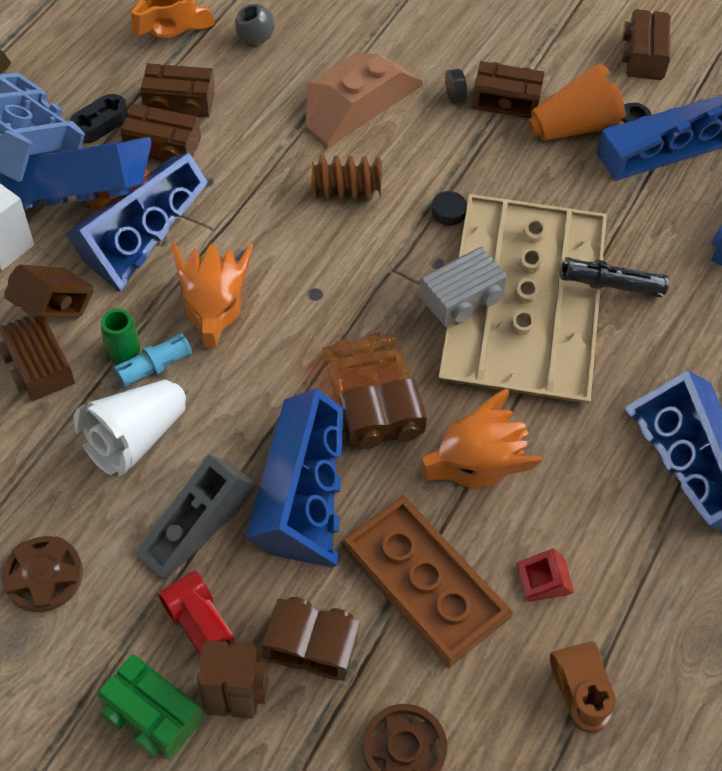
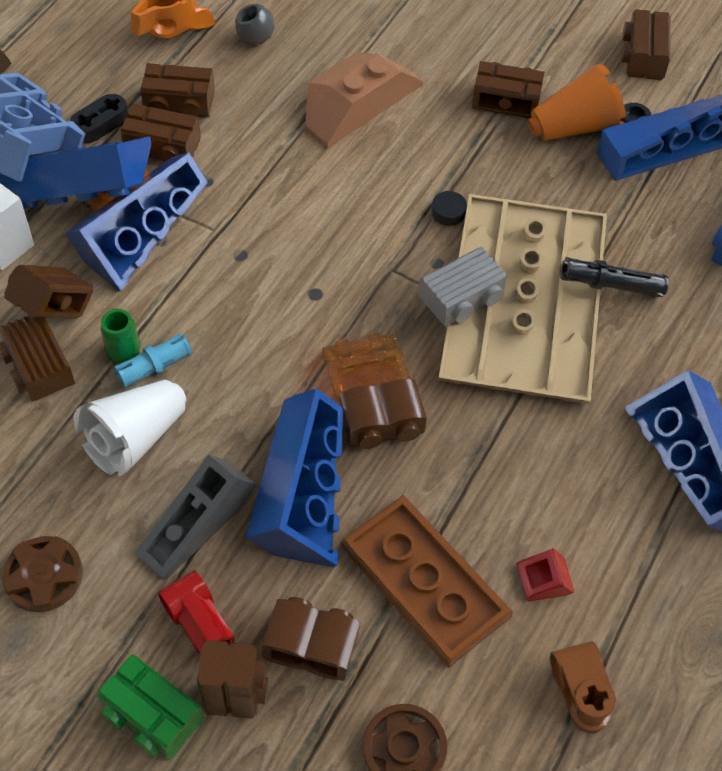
(210, 288): orange piece -> none
(346, 177): dark orange piece -> none
(456, 85): black tile -> none
(481, 444): orange piece -> none

